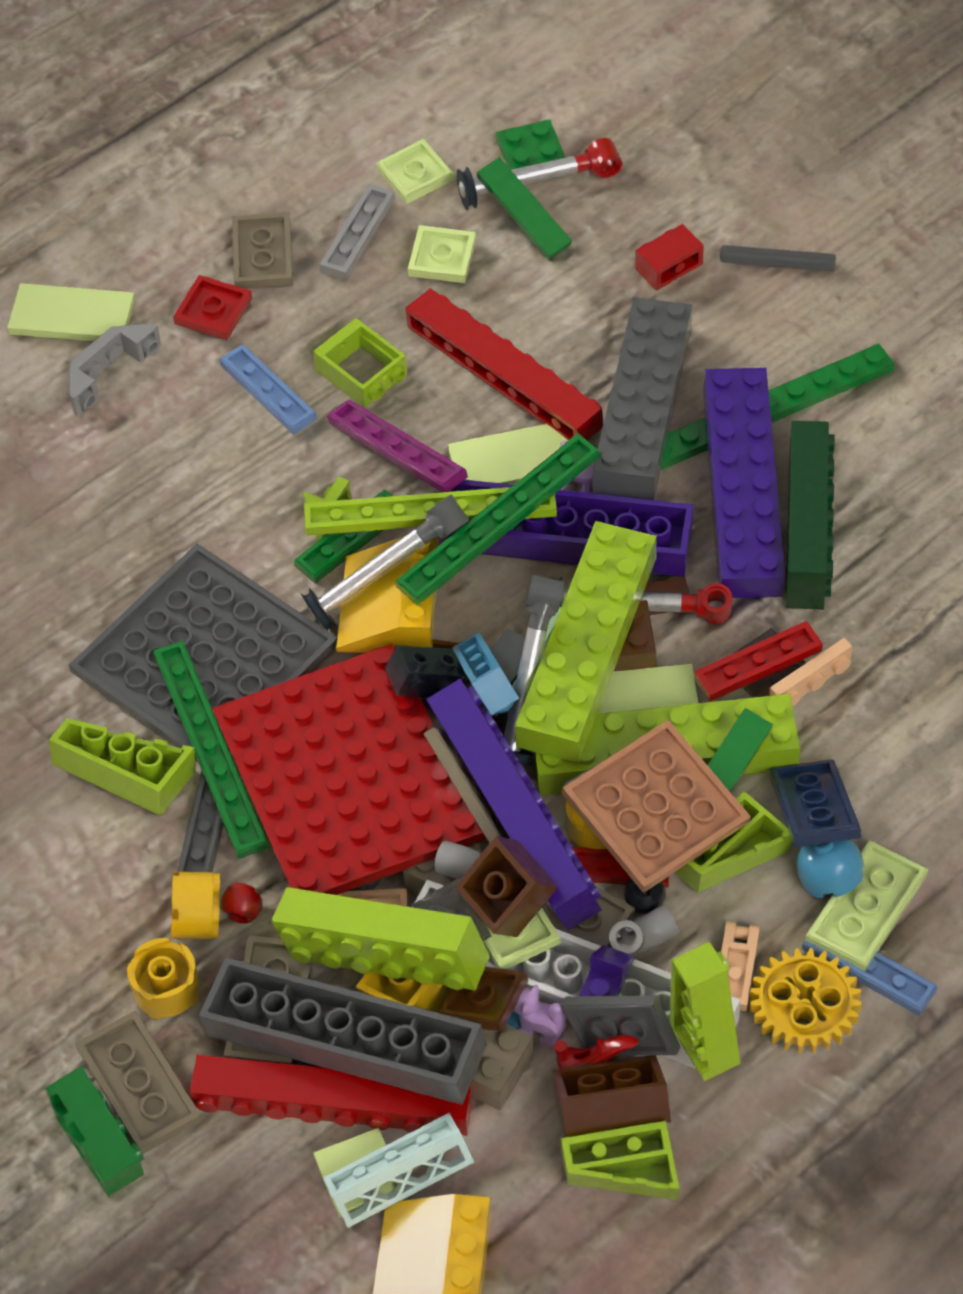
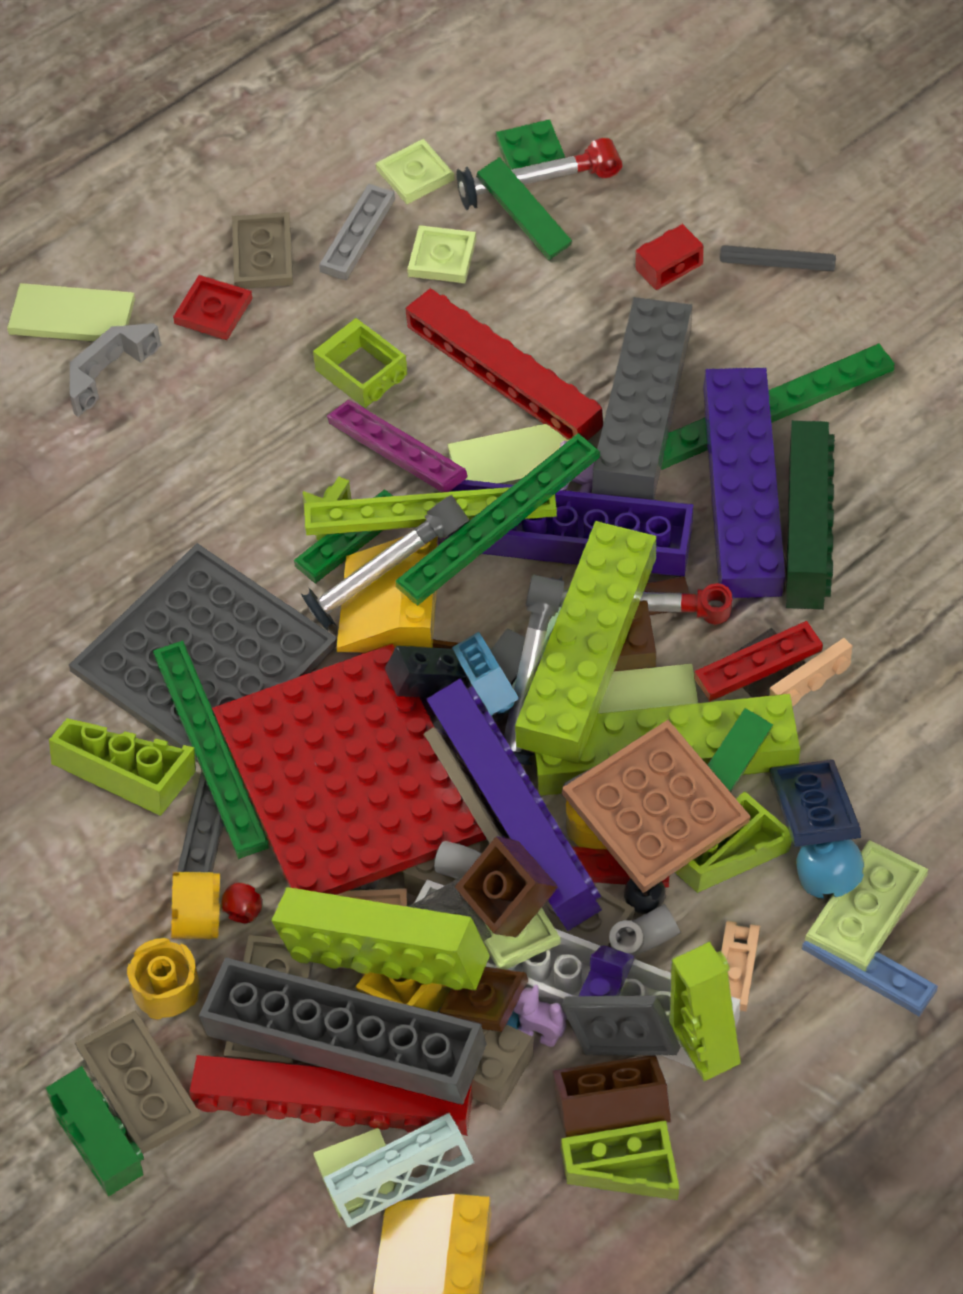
(268, 389): medium blue tile -> none
(601, 1052): red piece -> none
(781, 1015): yellow gear -> none

